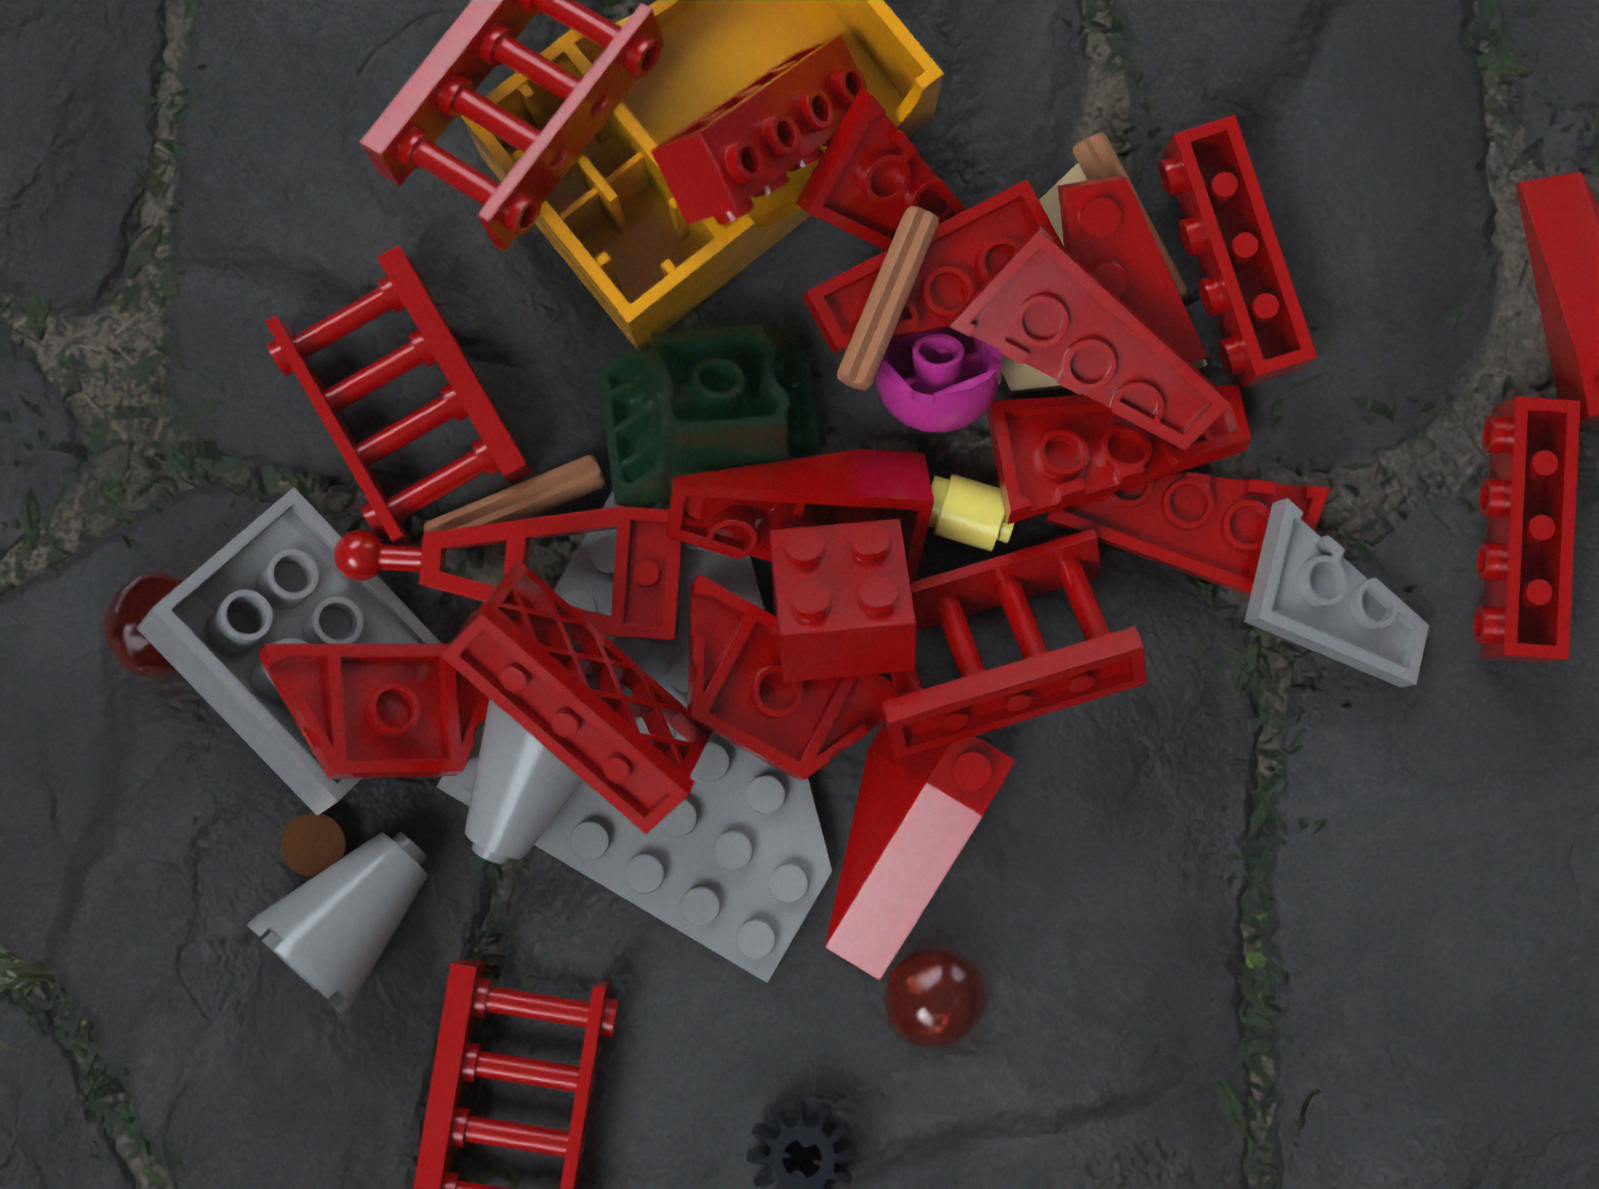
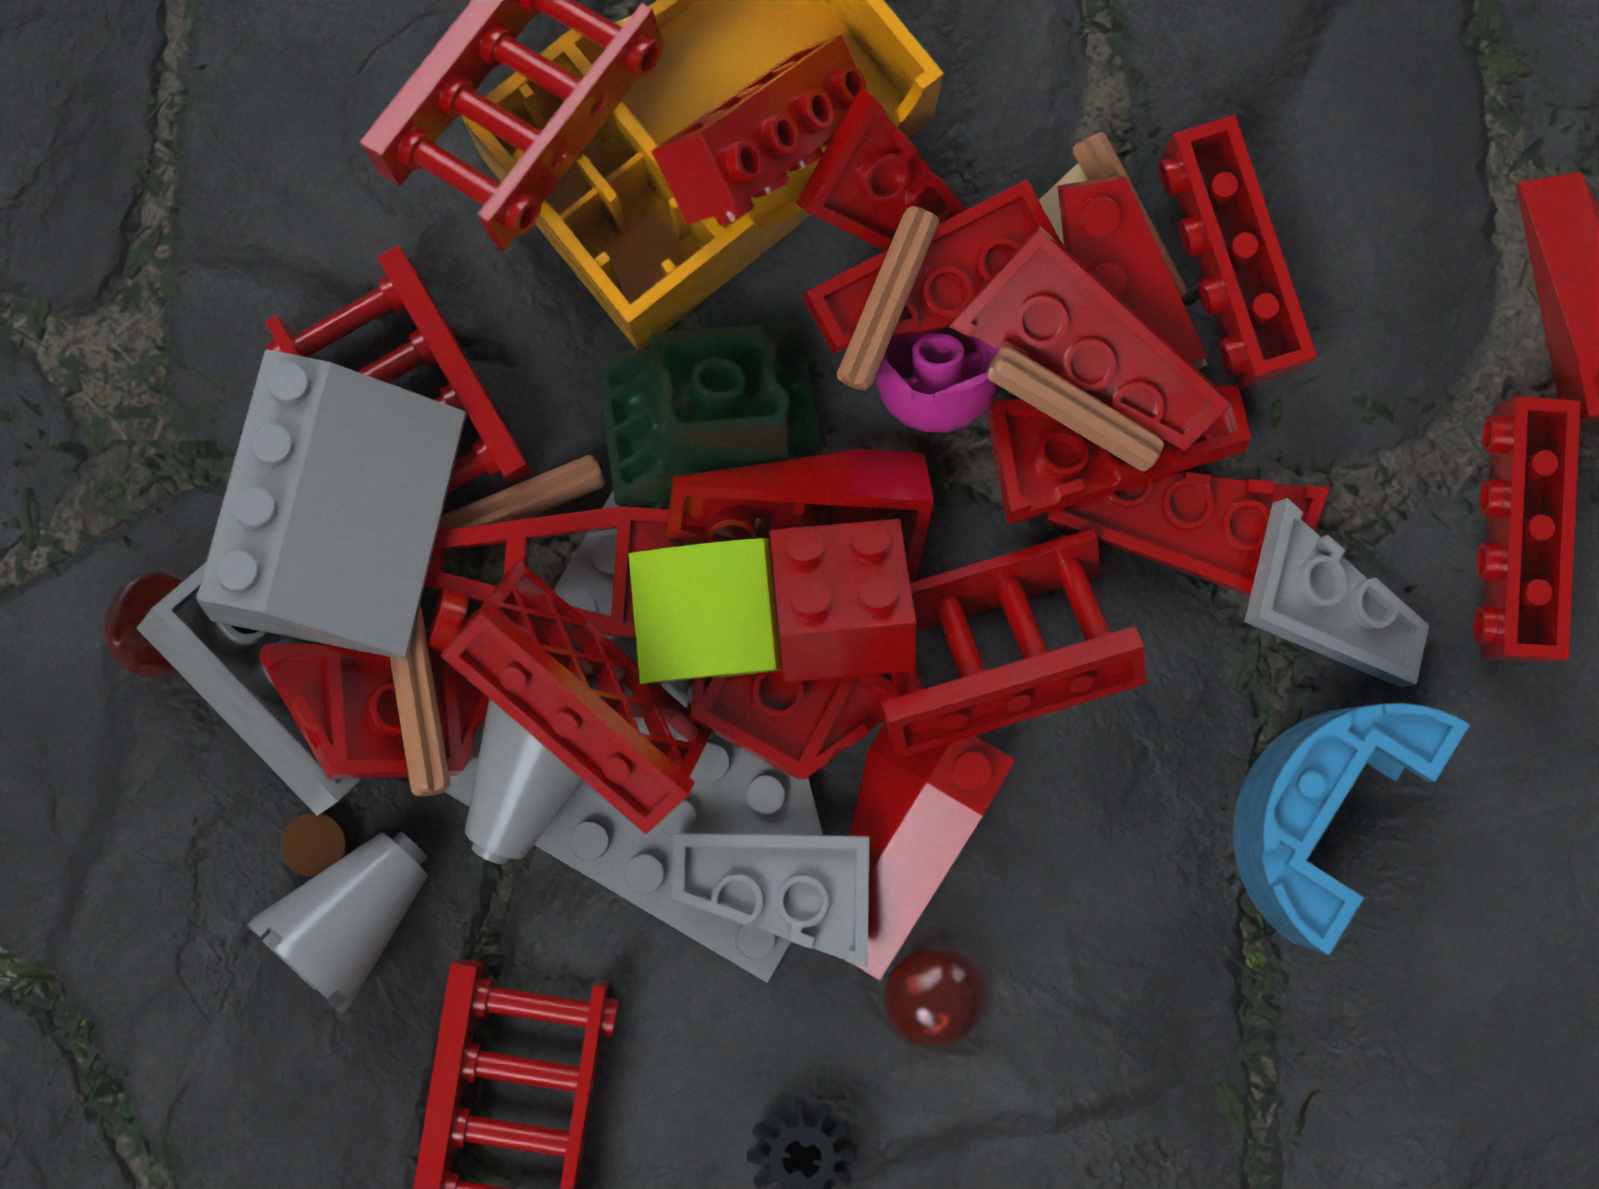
(331, 507): none -> light grey slope
(420, 717): none -> nougat axle
(446, 619): none -> red tile
(704, 611): none -> lime slope
(782, 884): none -> light grey wing
(969, 512): light yellow brick -> none
(1075, 408): none -> nougat axle
(1299, 789): none -> dark azure cylinder

